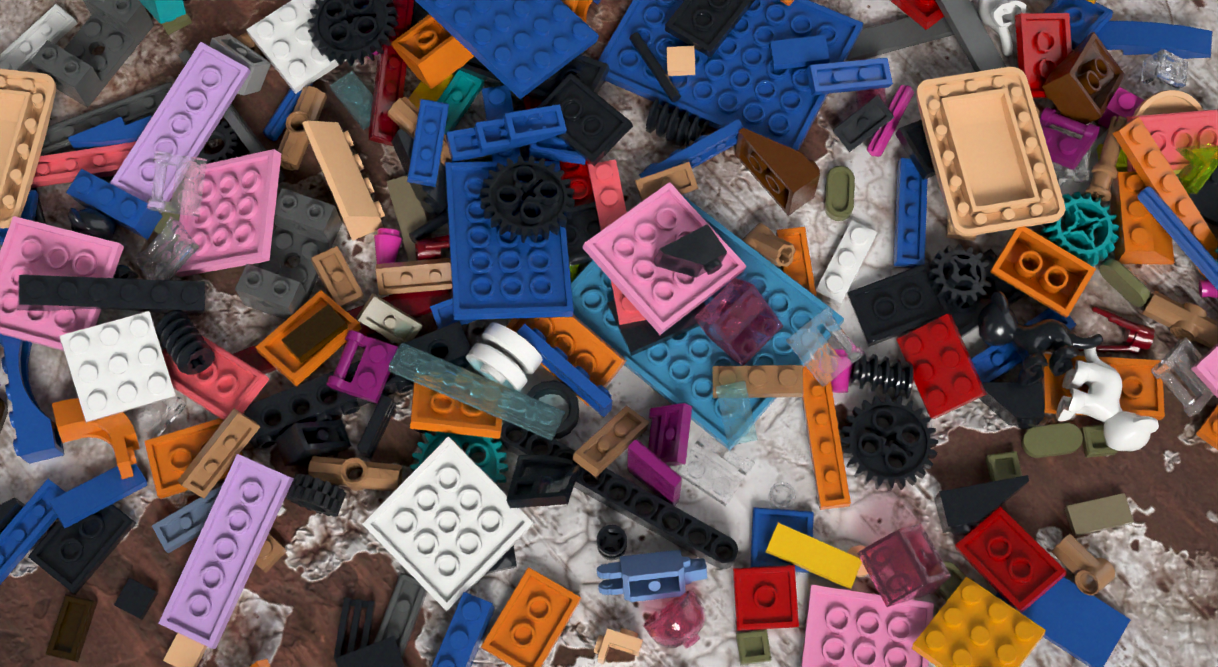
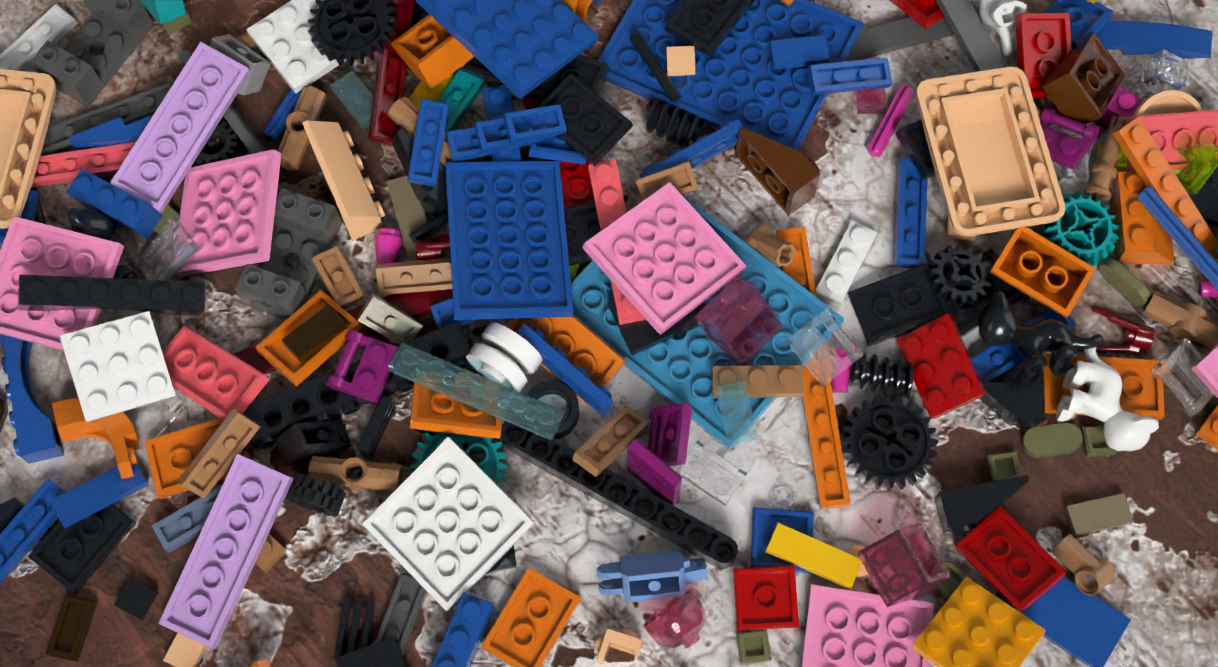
(184, 343): black piece -> none
(187, 184): clear plate -> none
(506, 185): black gear -> none
(542, 481): black plate -> none
(609, 537): black wheel -> none
(693, 253): black slope -> none
(839, 193): olive tile -> none
(863, 123): black plate -> none

